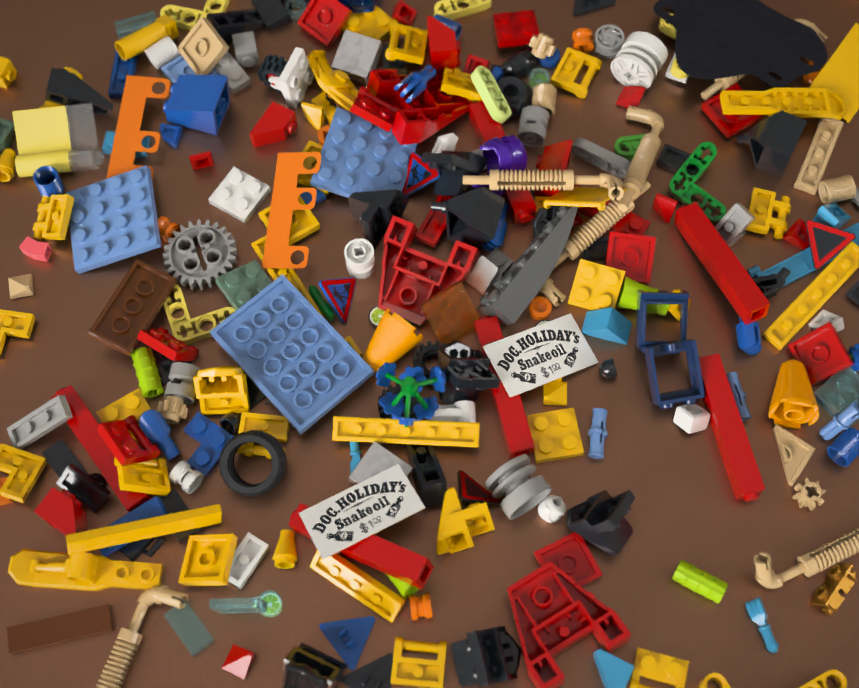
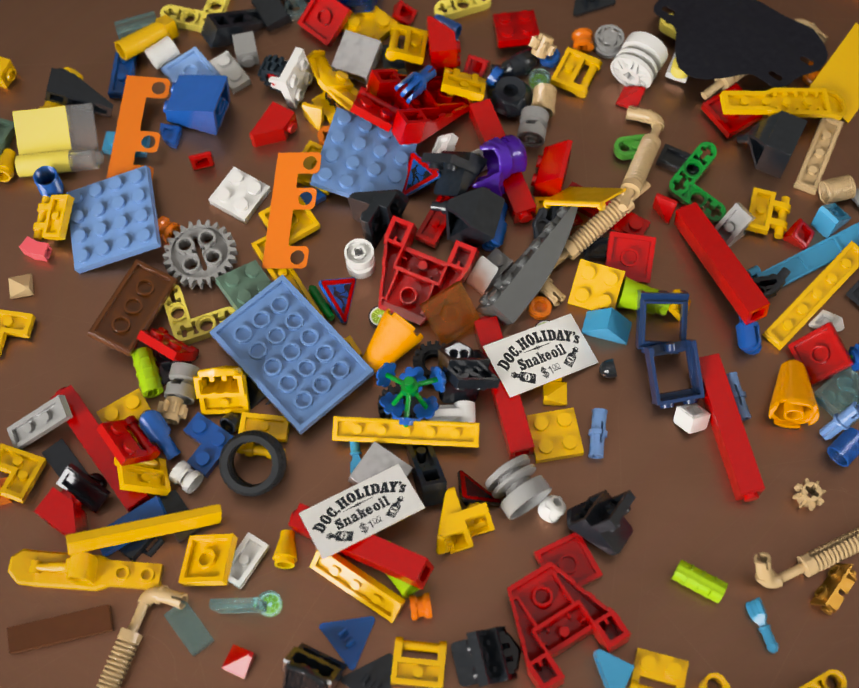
(202, 47): tan plate -> none
(491, 94): yellowish green beam -> none
(548, 179): tan piece -> none
(600, 157): light grey beam -> none
(793, 453): tan tile -> none
(826, 241): piece -> none

